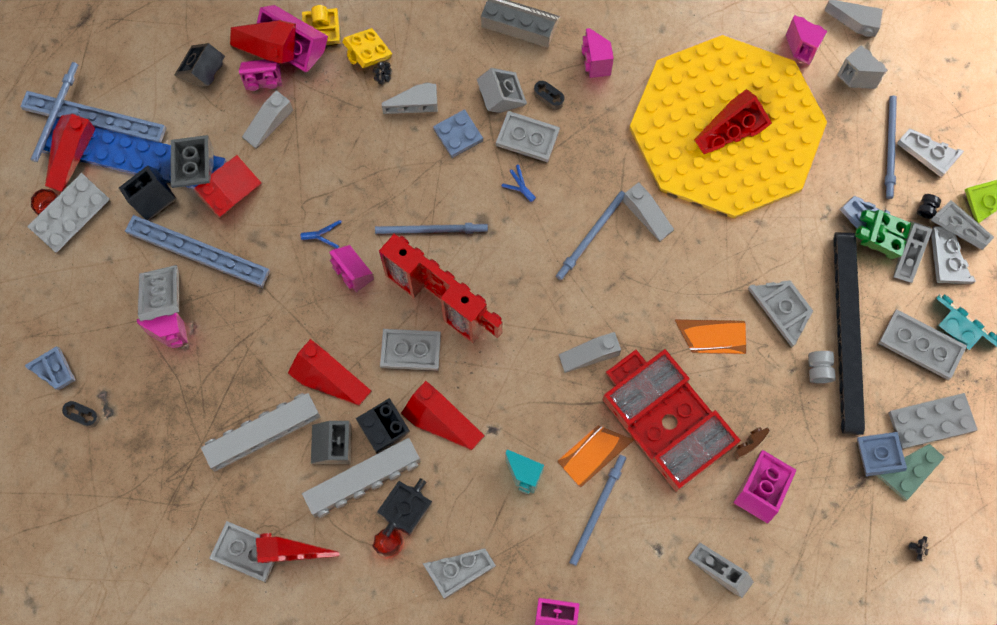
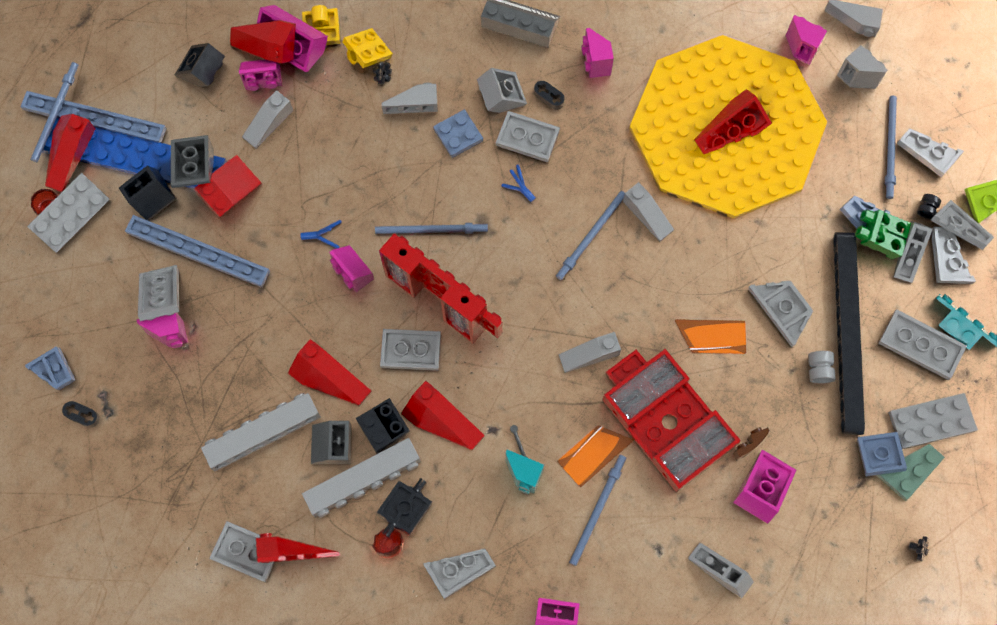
(514, 429): none -> dark grey hinge

